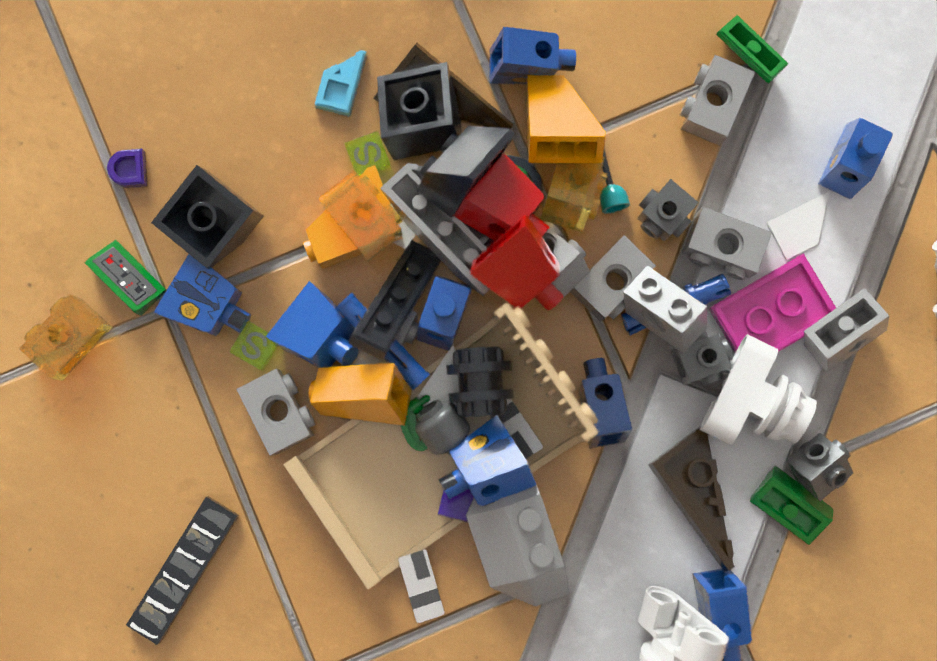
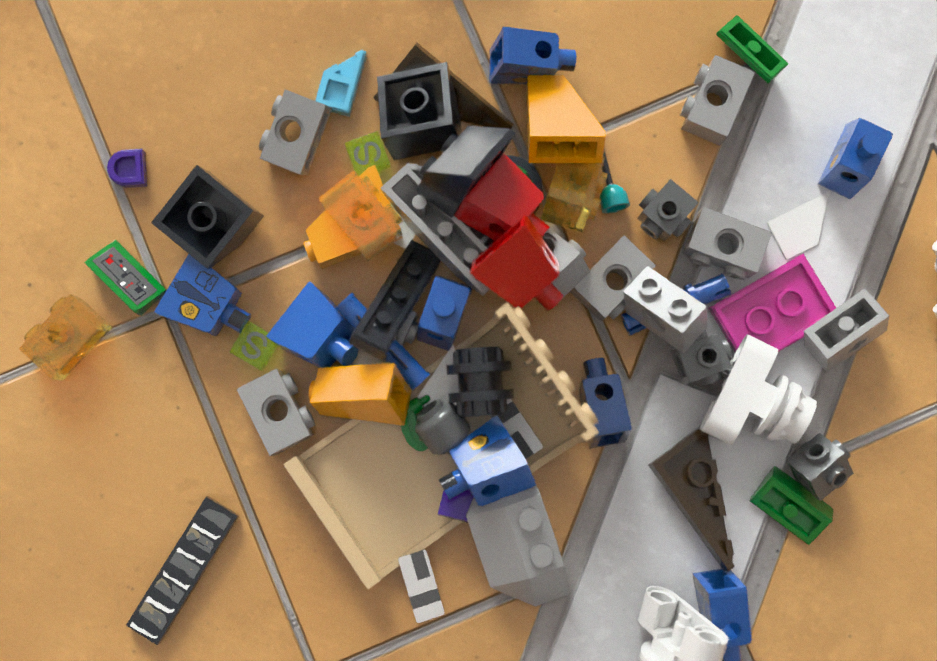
(312, 119): none -> light grey brick

